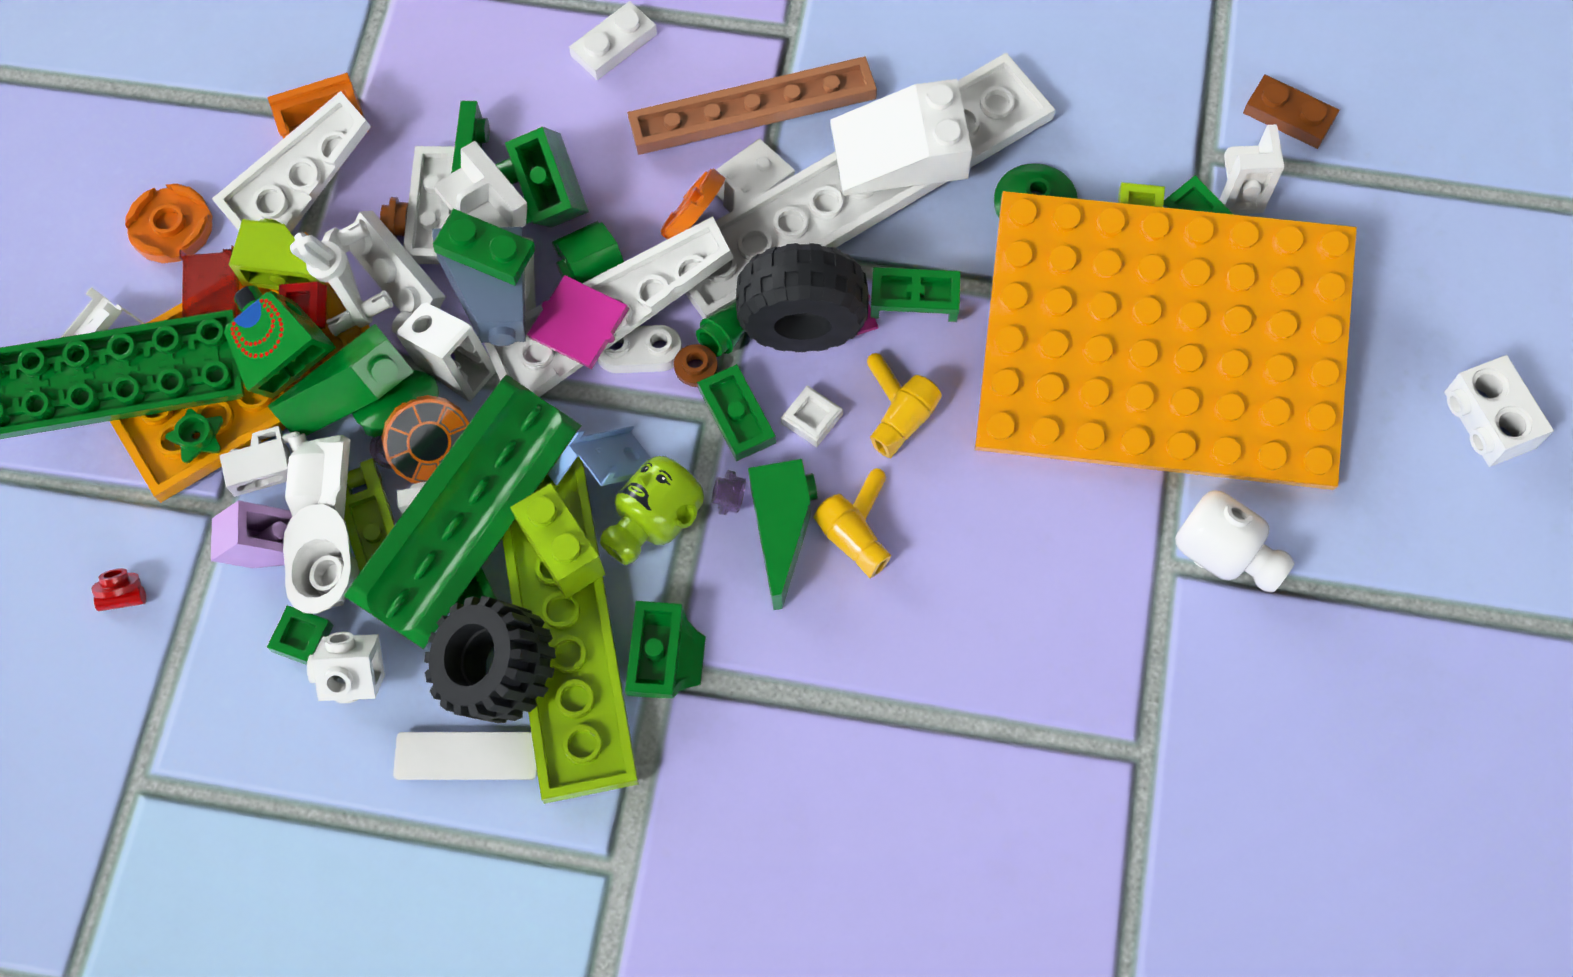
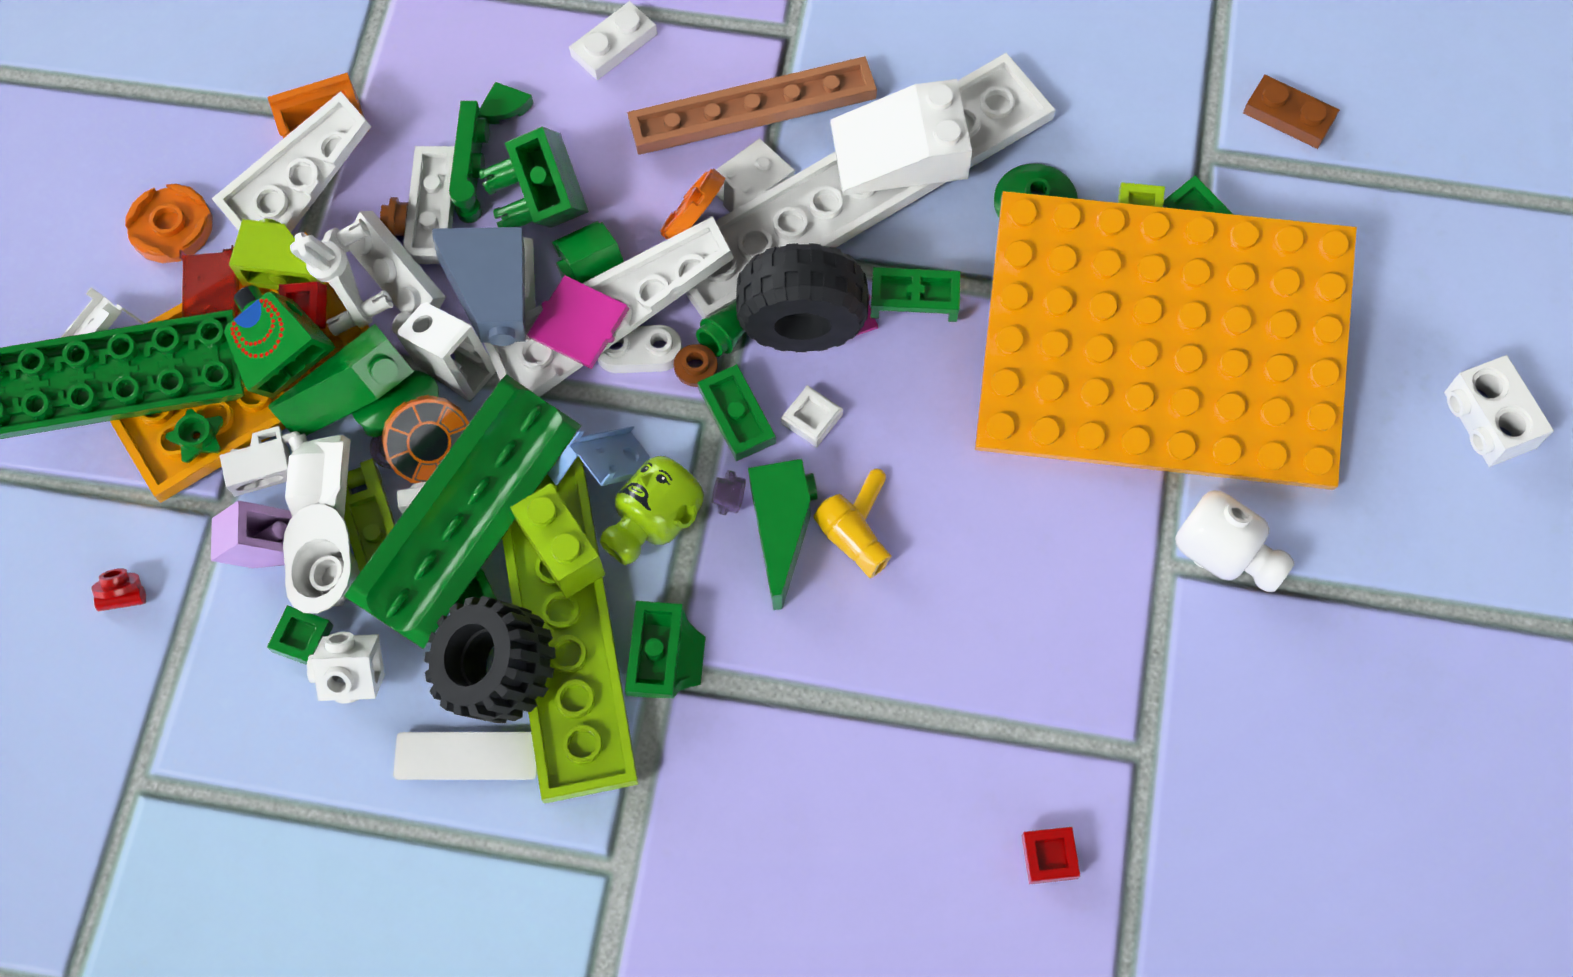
(482, 190): white panel -> none
(484, 247): green plate -> none
(505, 103): none -> green tile
(908, 408): yellow piece -> none
(1050, 855): none -> red plate
(1252, 173): white panel -> none

